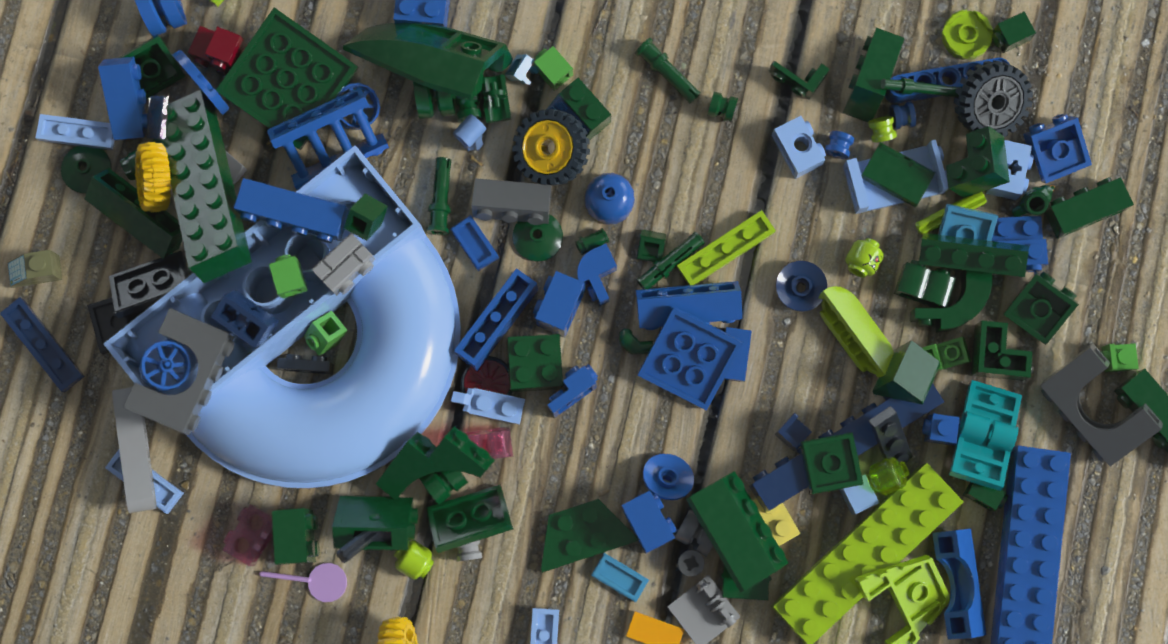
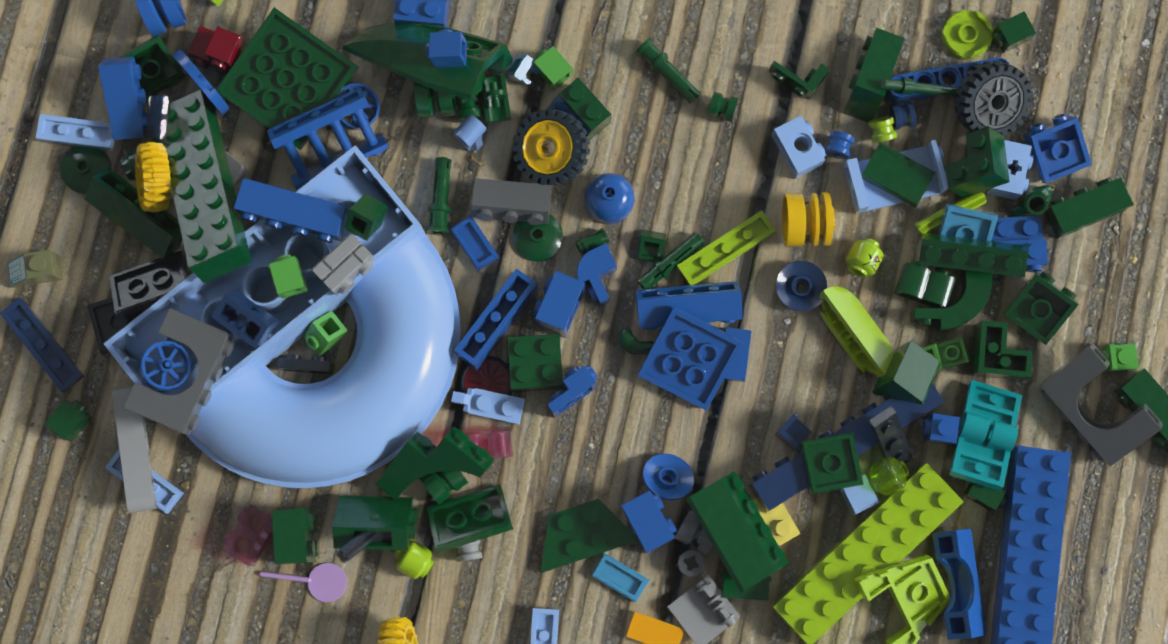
(68, 419): none -> dark green brick
(447, 49): none -> blue brick
(807, 219): none -> yellow wheel

